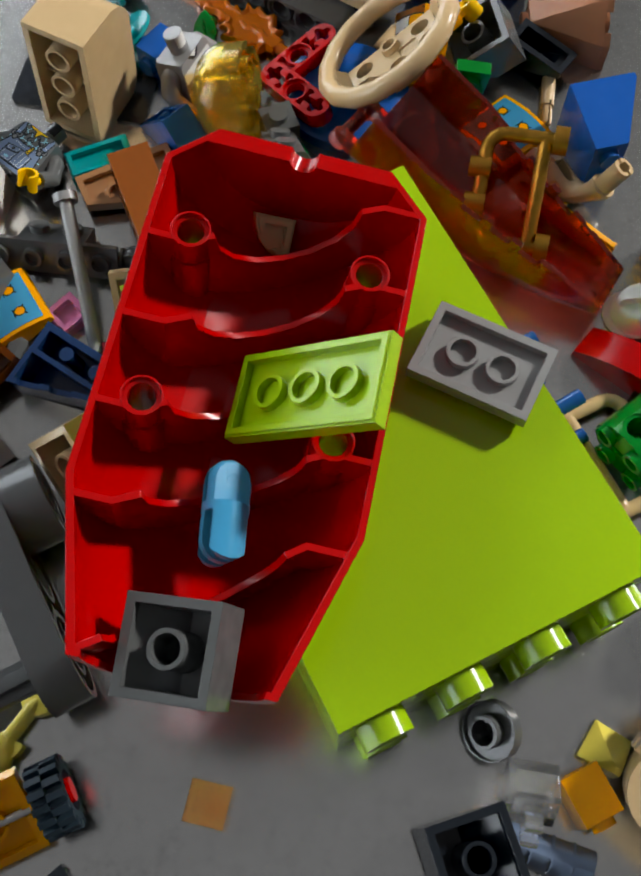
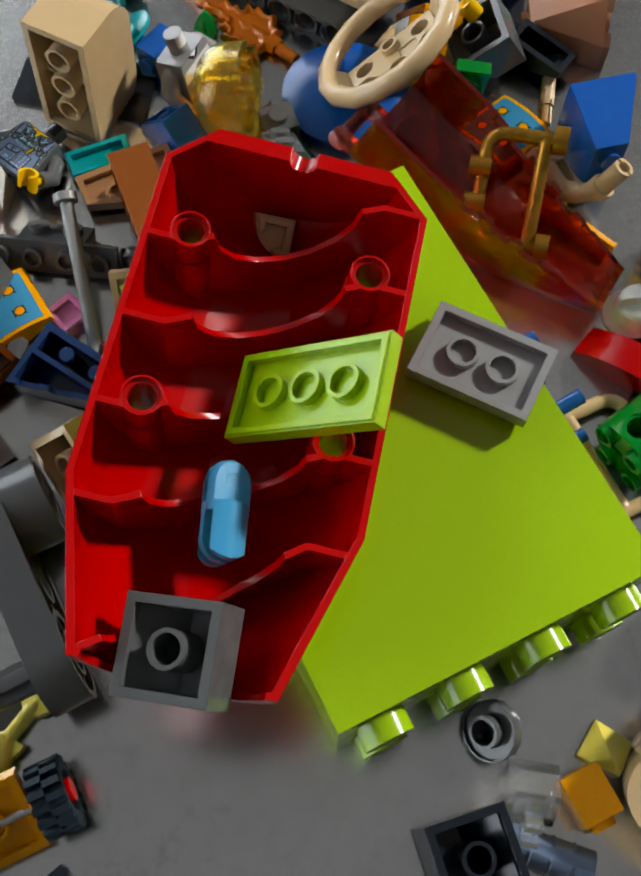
(208, 804): clear orange tile -> none
(313, 45): red beam -> none

